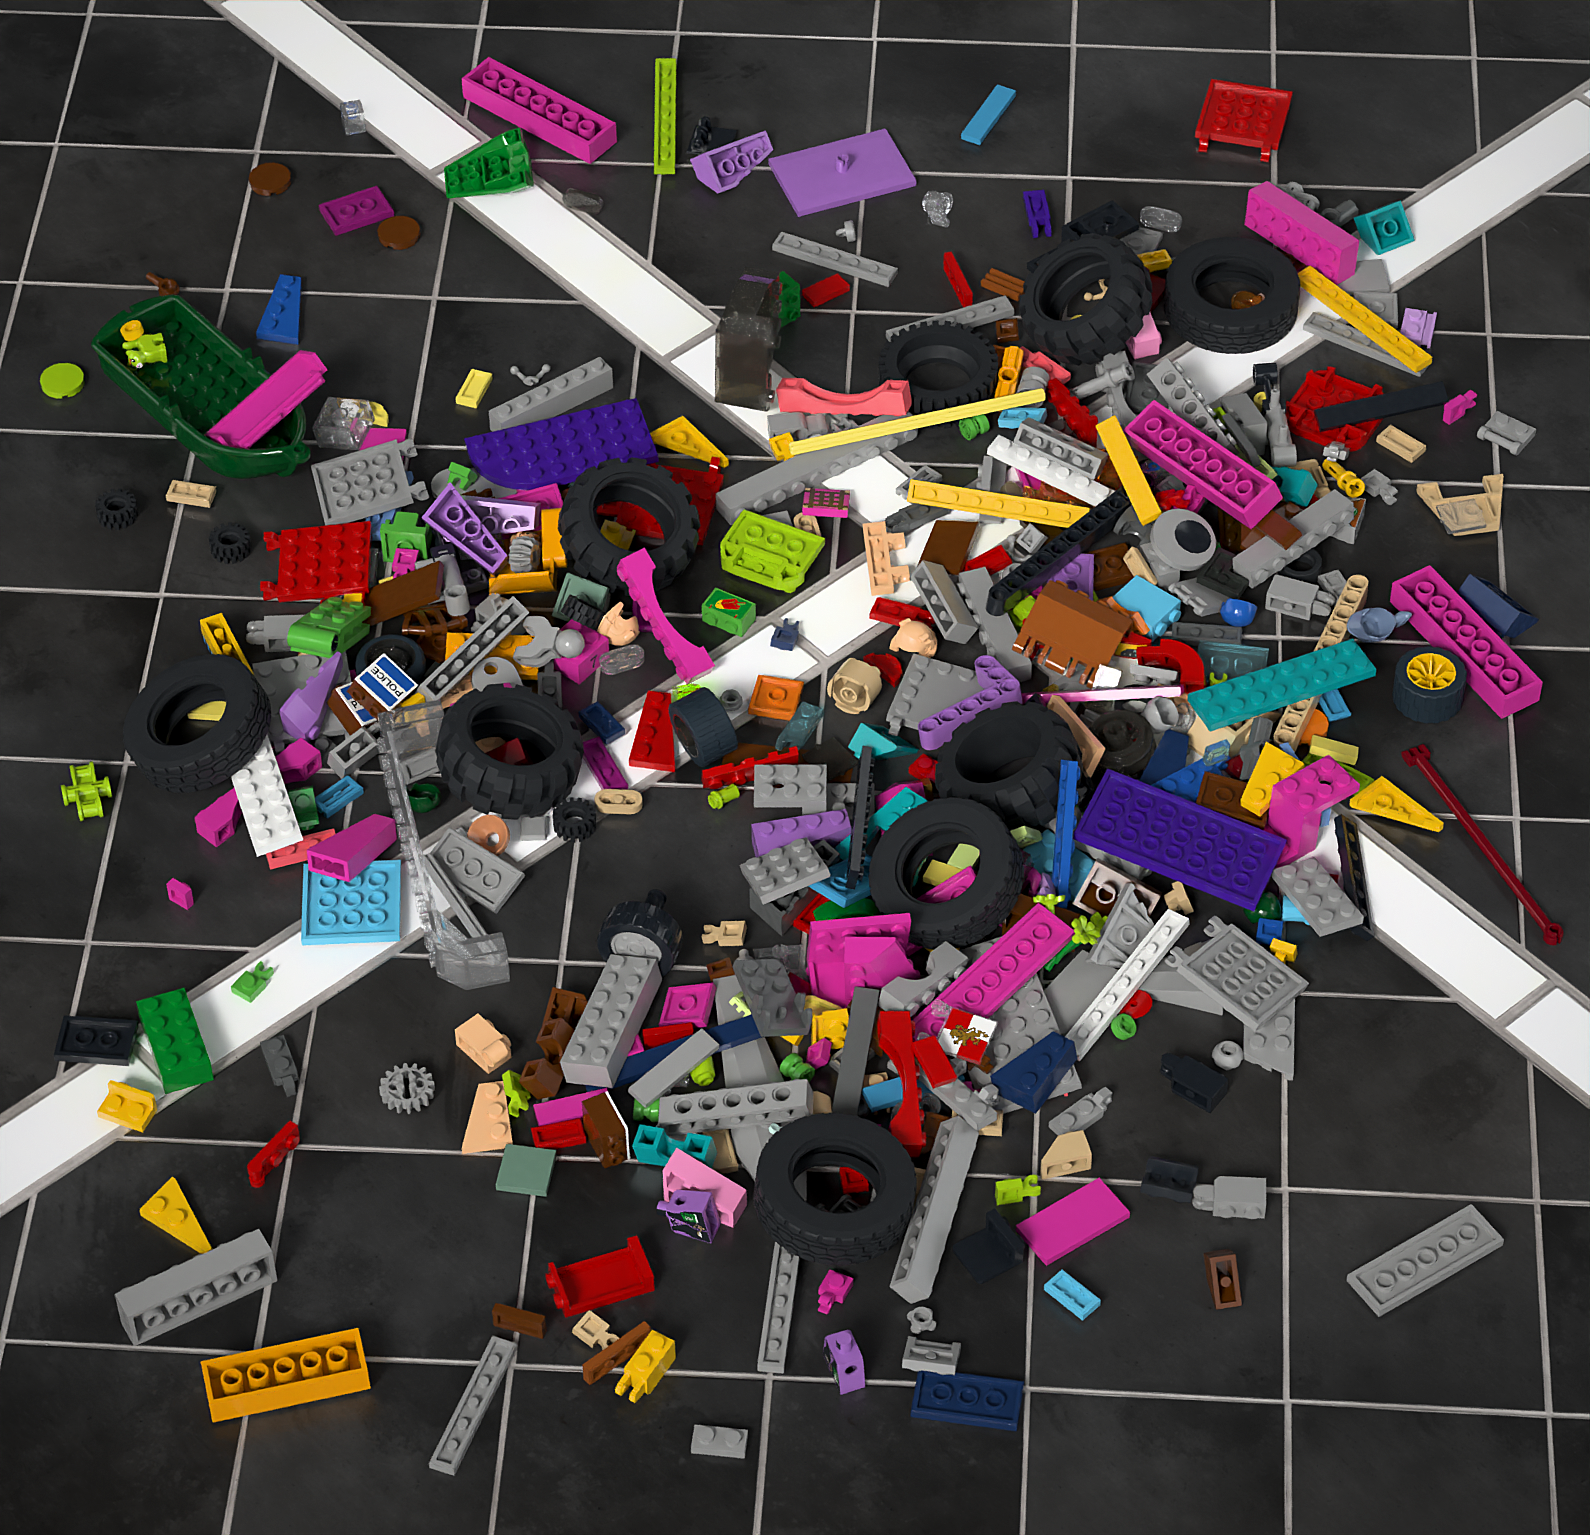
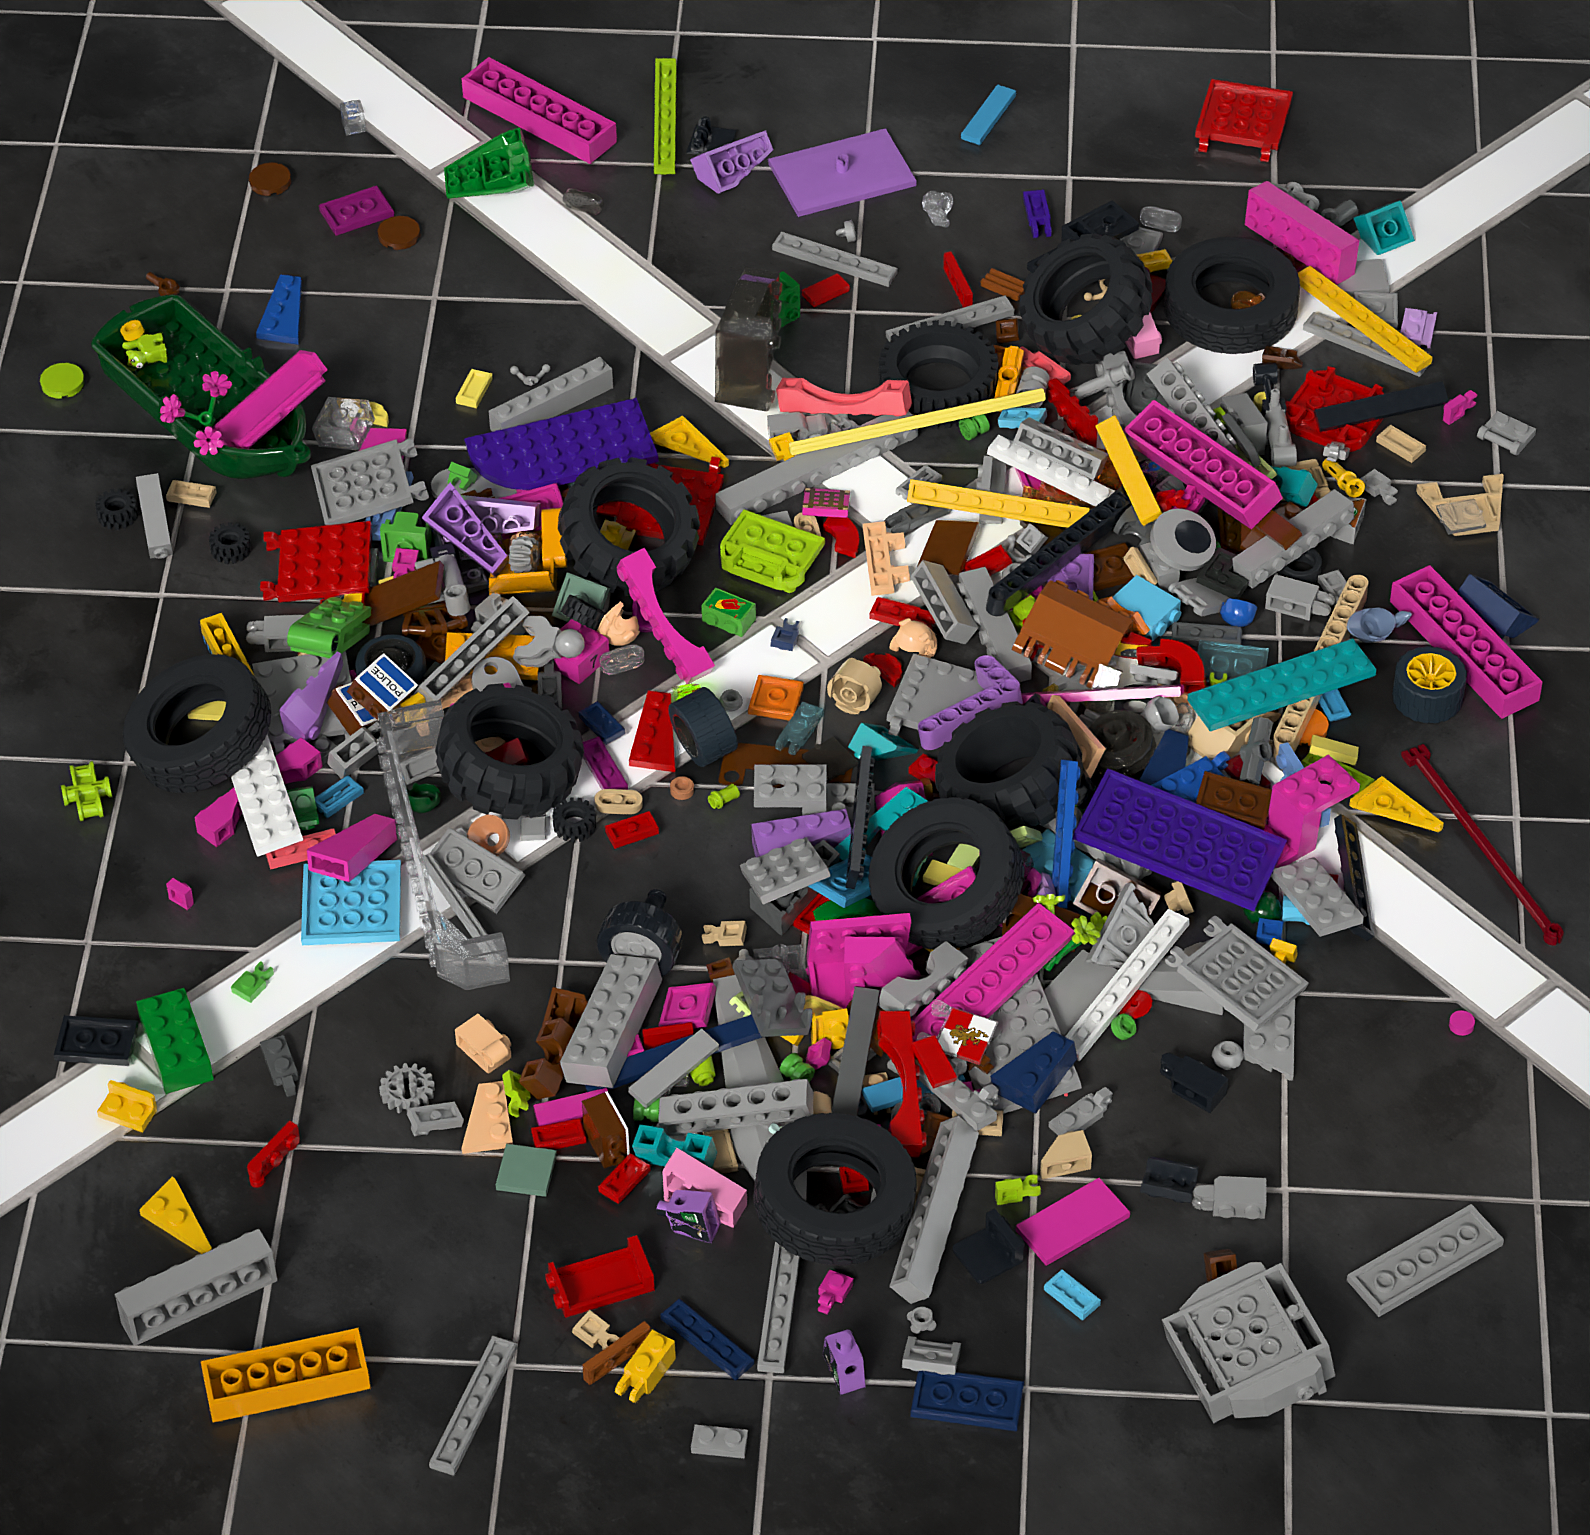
(154, 516): none -> light grey slope
(207, 440): none -> dark pink plant
(434, 1118): none -> light grey hinge
(519, 1320): reddish brown tile -> none
(624, 1178): none -> red plate
(631, 829): none -> red plate
(682, 788): none -> nougat tile
(707, 1339): none -> dark blue tile
(739, 775): red wing -> none
(845, 535): none -> red tile
(1011, 488): dark tan tile -> none
(1216, 753): clear light blue tile -> none
(1266, 1367): none -> light grey piece
(1270, 769): yellow wing -> none
(1283, 357): none -> reddish brown slope
(1461, 1023): none -> dark pink tile

